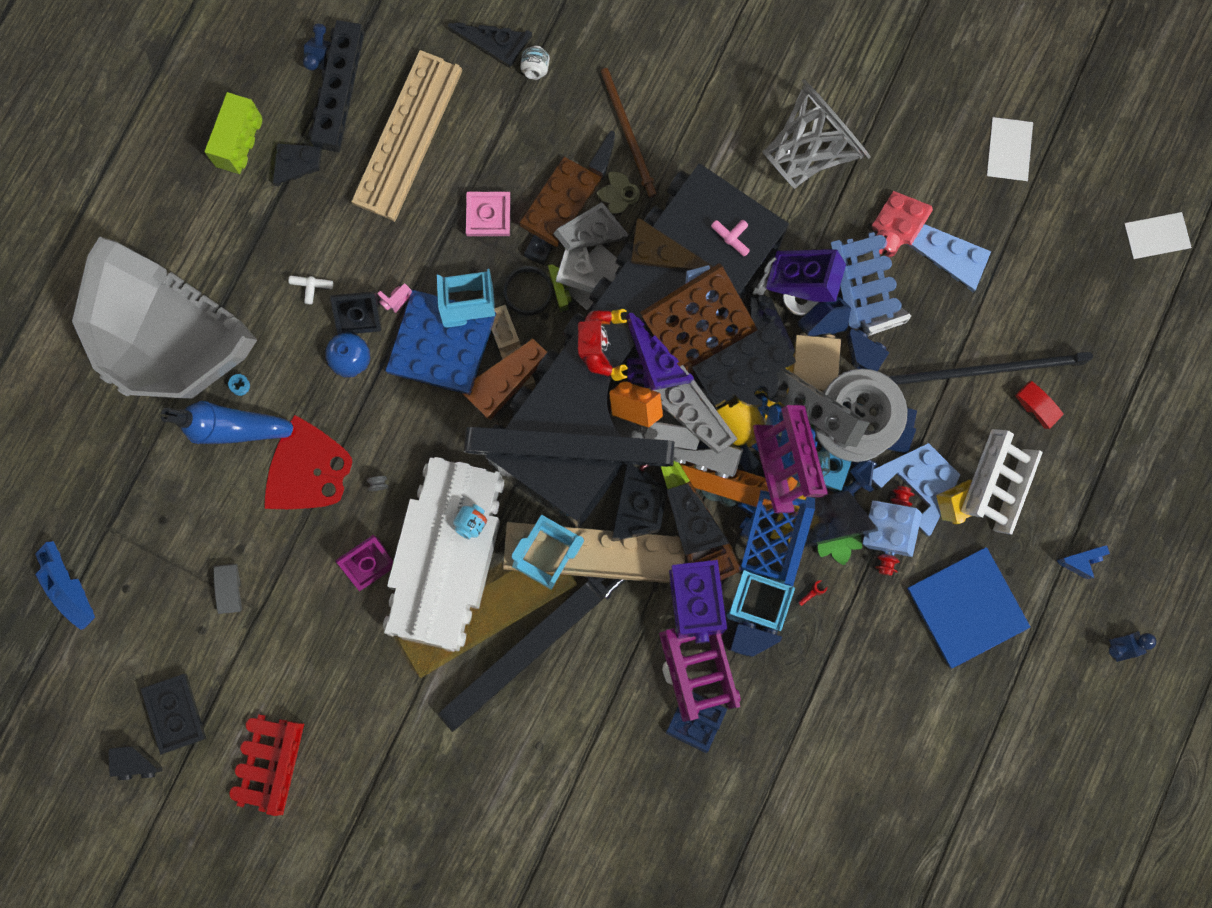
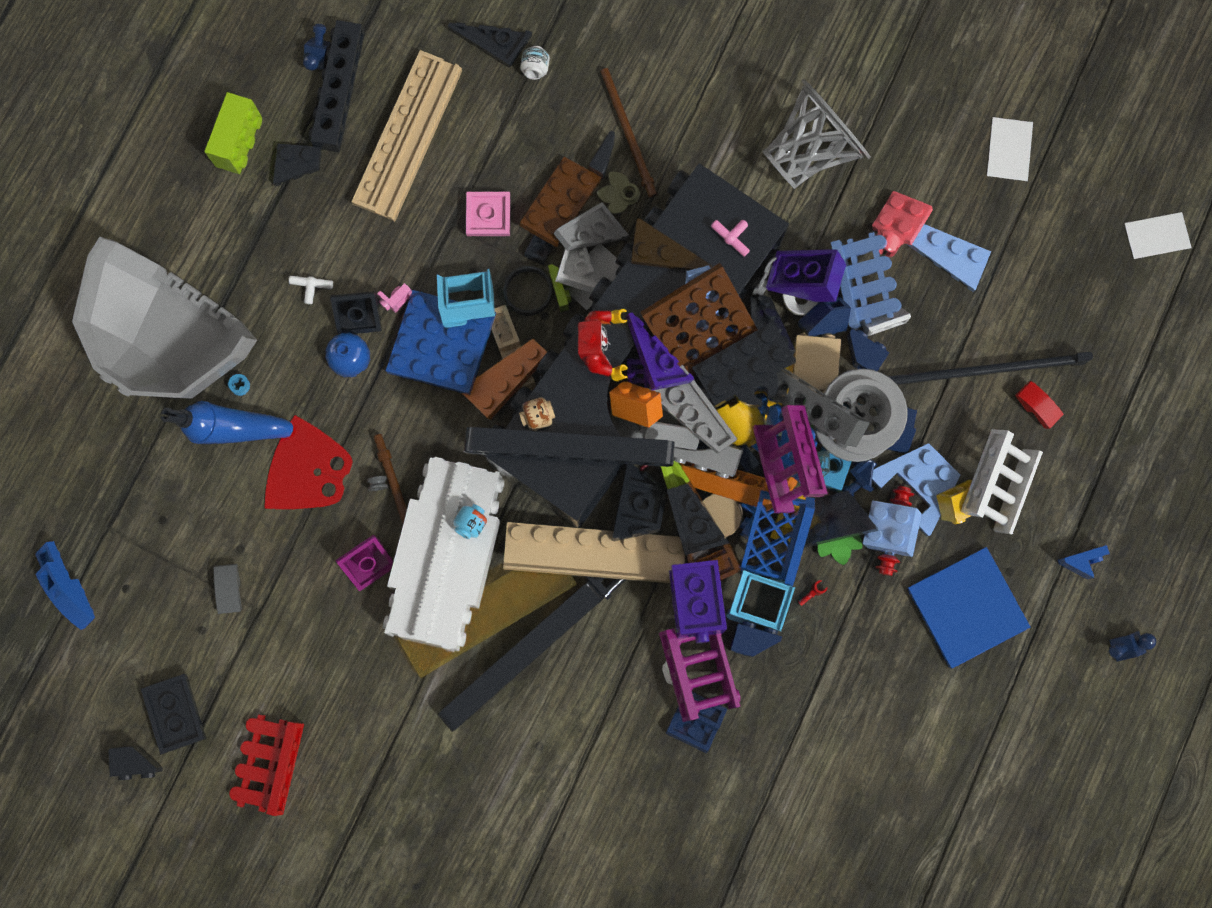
(384, 456): none -> reddish brown bar
(537, 414): none -> tan head
(557, 532): medium azure piece -> none
(725, 512): none -> tan tile

